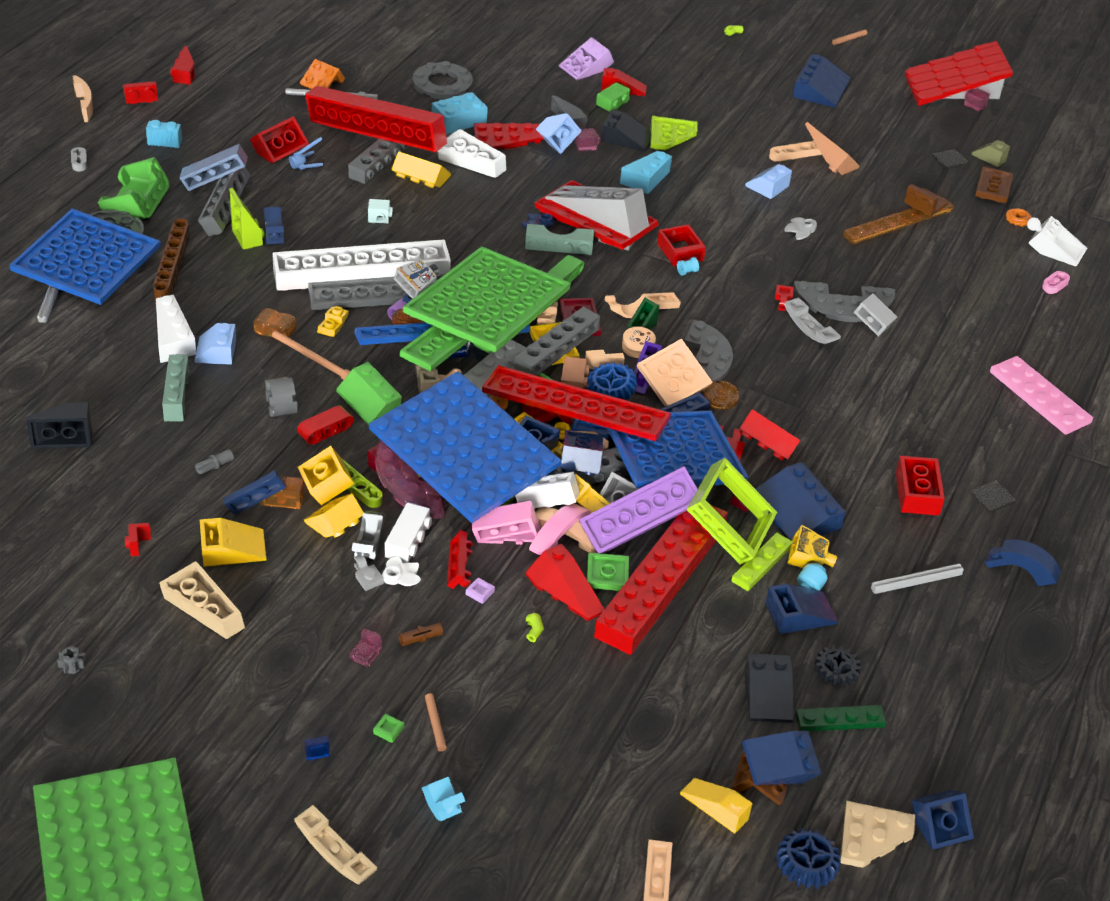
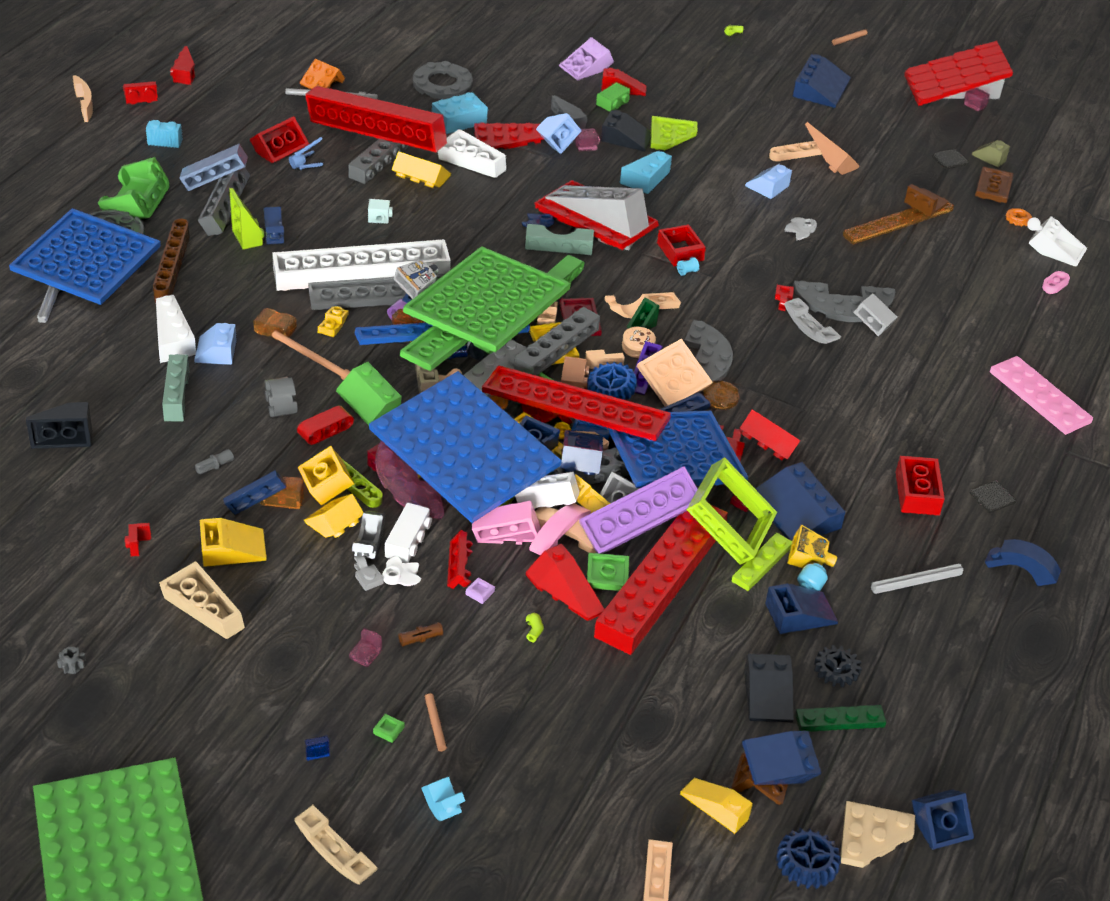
(79, 159): light grey beam -> none

